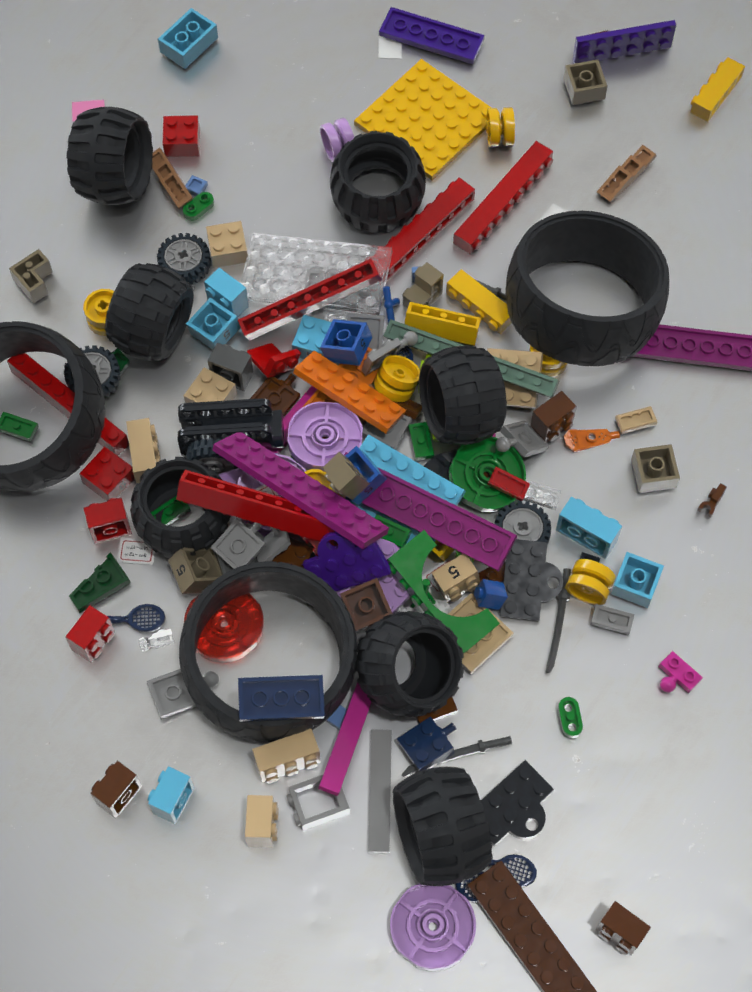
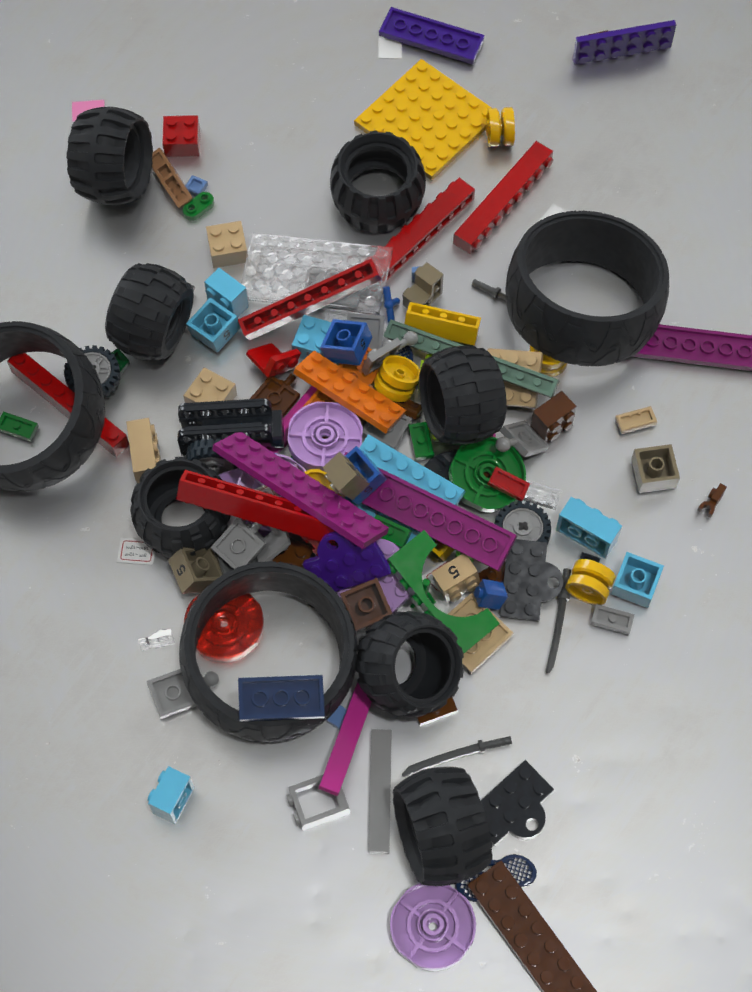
(29, 275): dark tan brick -> none
(90, 634): red brick -> none
(96, 309): yellow wheel -> none
(102, 583): dark green wing -> none
(107, 474): red brick -> none
(107, 520): red brick -> none
(116, 789): reddish brown brick -> none
(123, 619): dark blue piece -> none
(172, 511): green plate -> none
(185, 256): wheel -> none
(188, 38): medium azure brick -> none
(231, 365): dark grey brick -> none
(260, 819): tan brick -> none
(287, 756): tan brick -> none
(335, 136): lavender wheel -> none
(427, 744): dark blue plate -> none
(479, 301): yellow brick -> none
(570, 718): green plate -> none
(582, 440): orange piece -> none
(585, 82): dark tan brick -> none
(622, 929): reddish brown brick -> none
(626, 174): medium nougat slope -> none
(679, 673): dark pink plate -> none
(717, 89): yellow brick -> none

